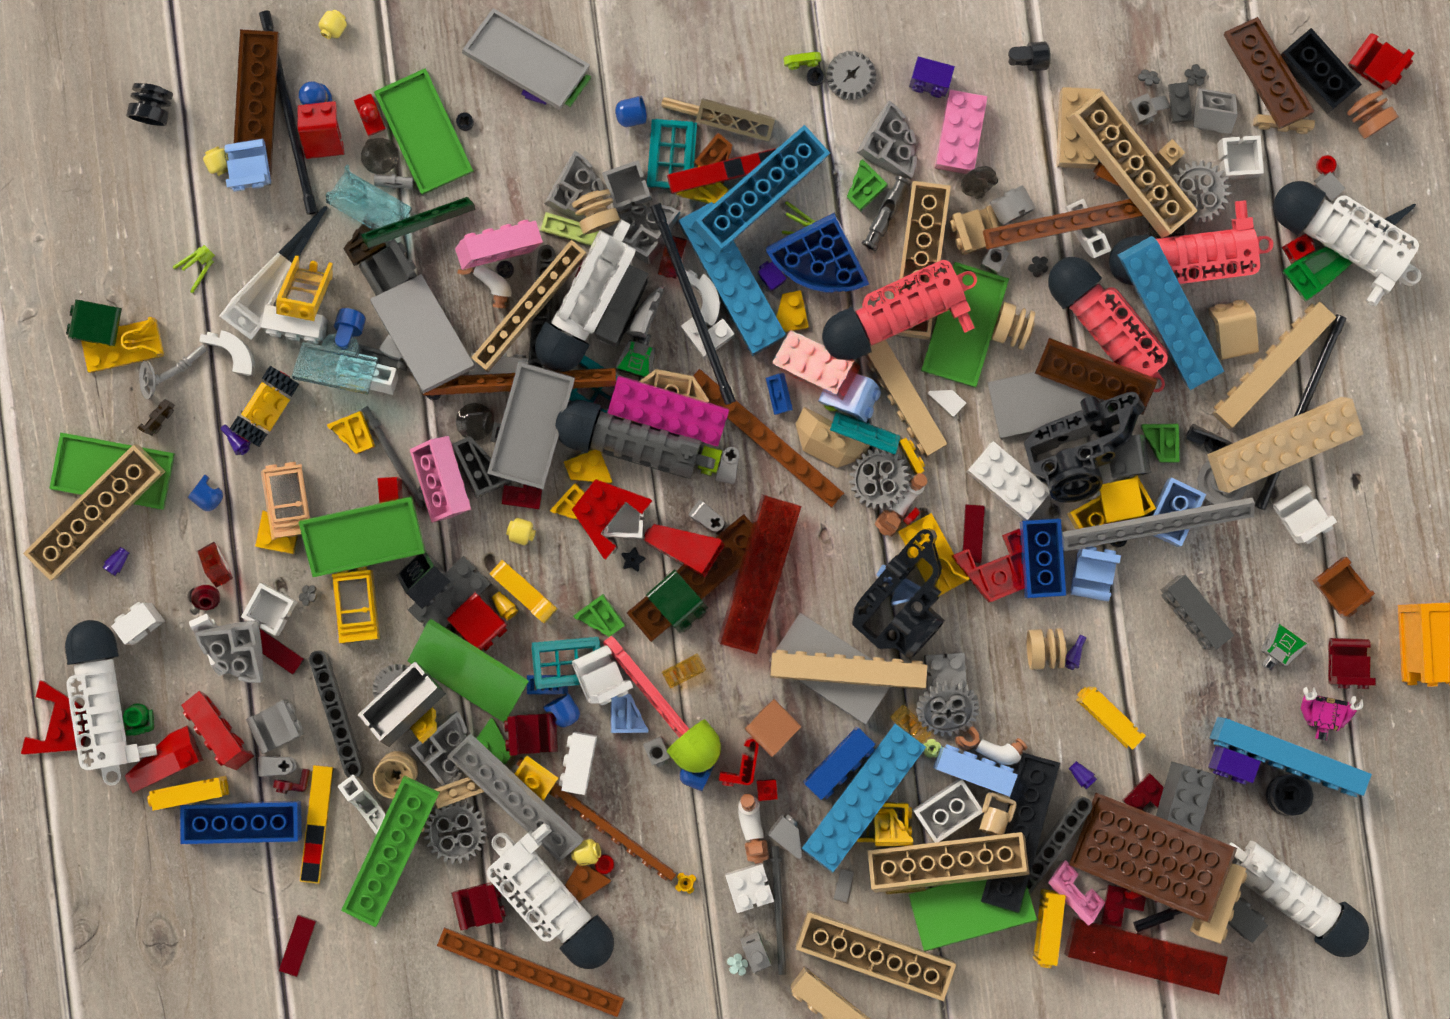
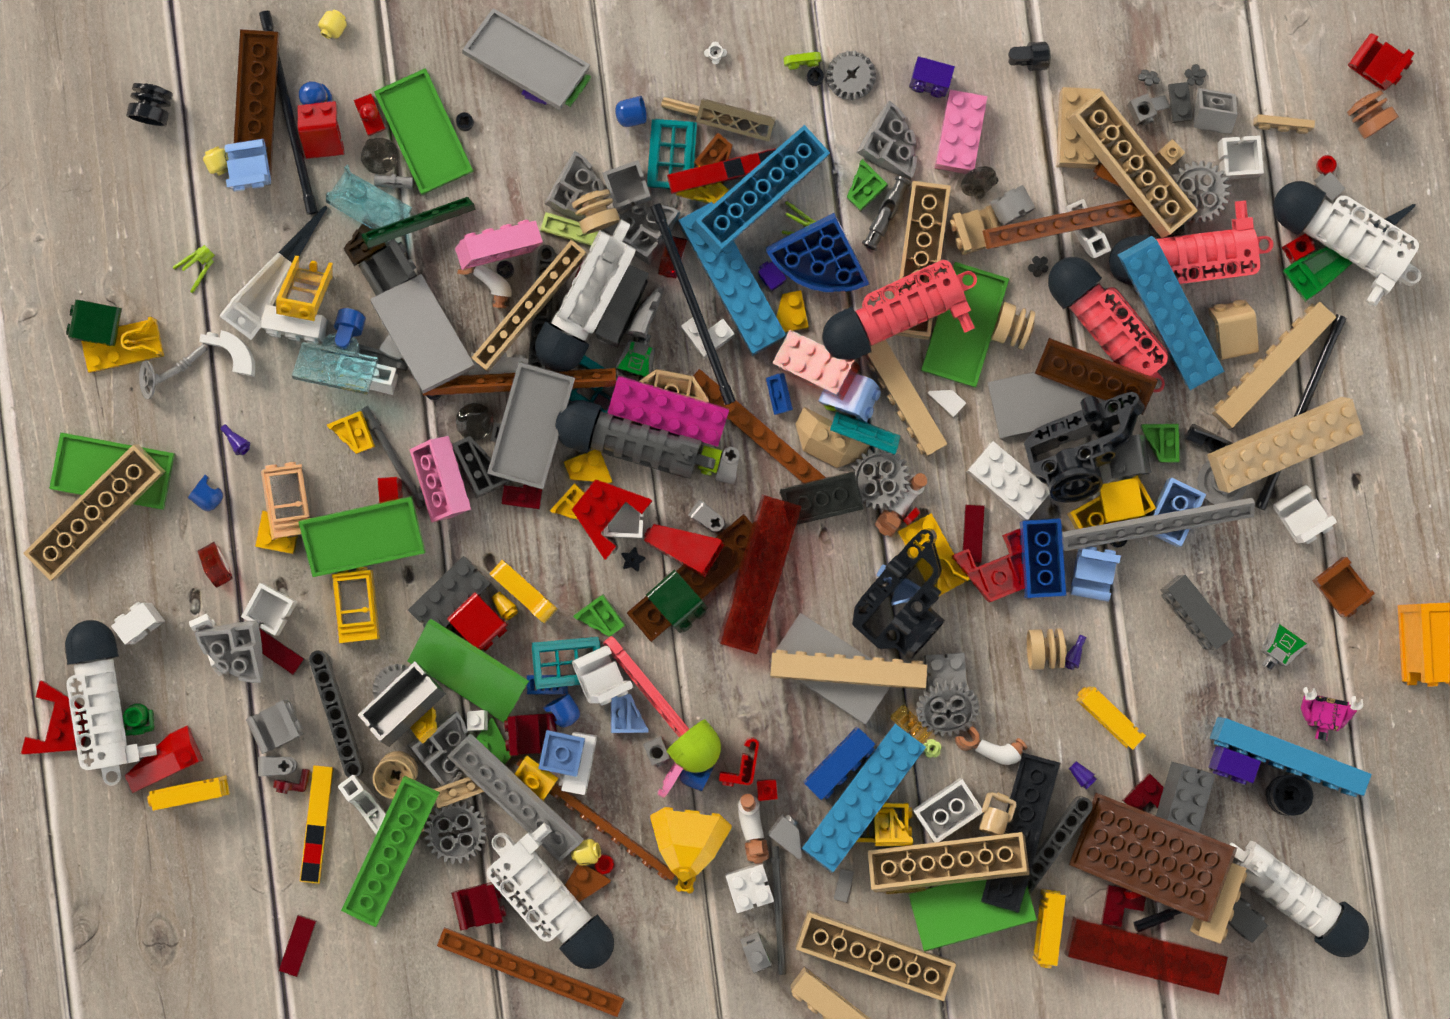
(116, 561): dark purple cone -> none
(154, 424): dark brown wing -> none
(205, 597): dark red plate -> none
(216, 731): red wedge -> none
(240, 822): blue brick -> none
(265, 406): plate -> none
(308, 595): dark grey plant -> none
(423, 579): black brick -> none
(477, 720): none -> white plate
(520, 531): light yellow head -> none
(561, 753): none -> medium blue plate
(670, 779): none -> bright pink tile
(688, 839): none -> yellow brick
(698, 663): clear yellow slope -> none
(709, 296): white arch -> none
(710, 52): none -> white plate
(737, 964): light aqua plant -> none
(772, 727): nougat piece -> none
(825, 497): none -> pearl dark grey plate
(908, 449): yellow plate -> none
(969, 768): light blue brick -> none
(991, 266): light grey brick -> none
(1085, 906): bright pink plate -> none
(1268, 73): reddish brown plate -> none
(1320, 71): black brick -> none
(1349, 663): dark red piece -> none

